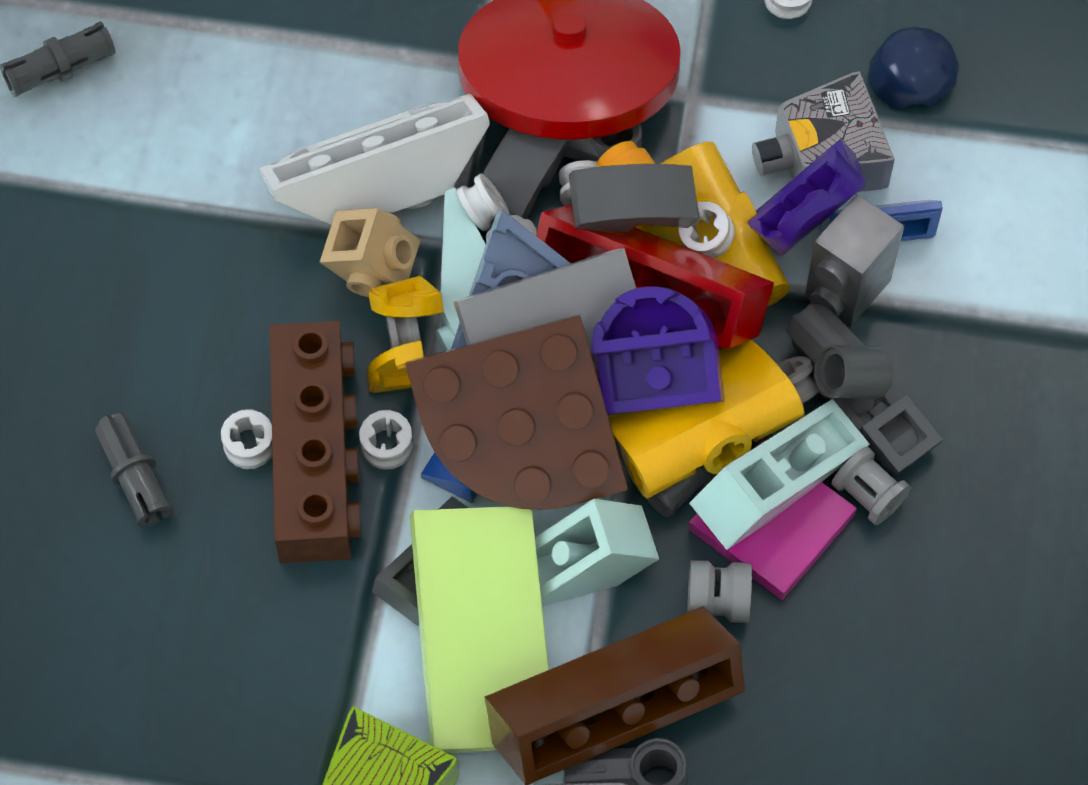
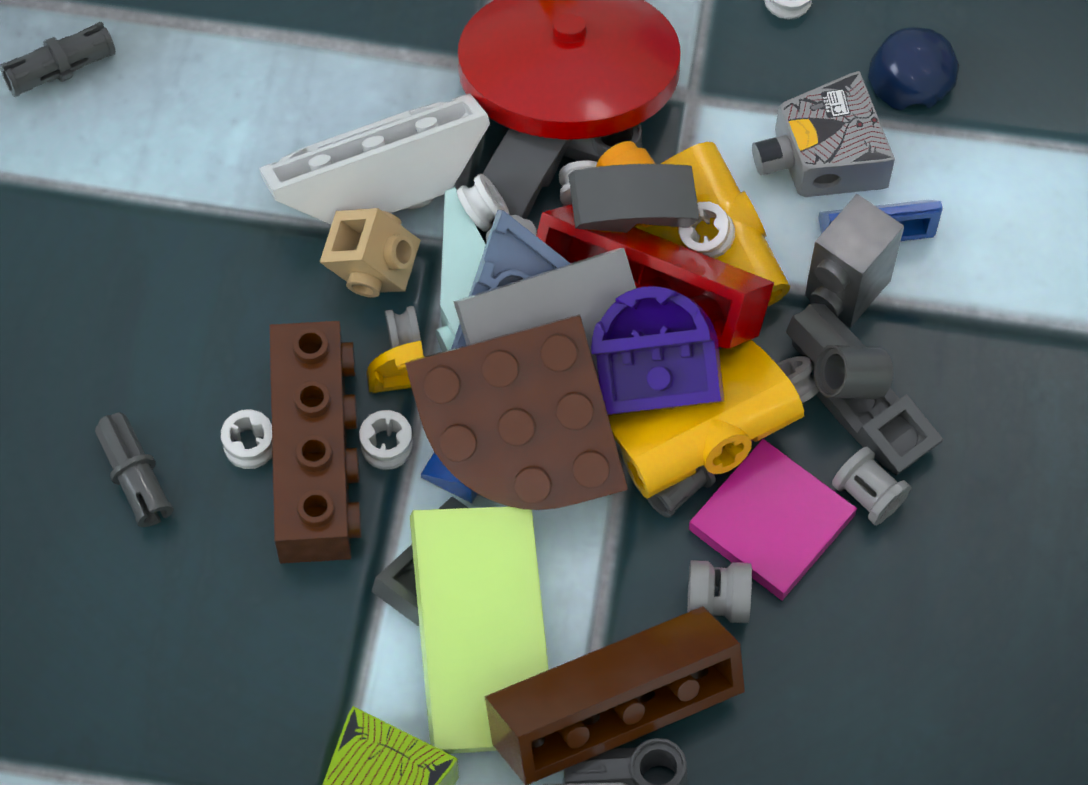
(406, 298): yellow tile -> none
(593, 550): light aqua slope -> none
(777, 473): light aqua slope -> none
(809, 198): dark purple slope -> none

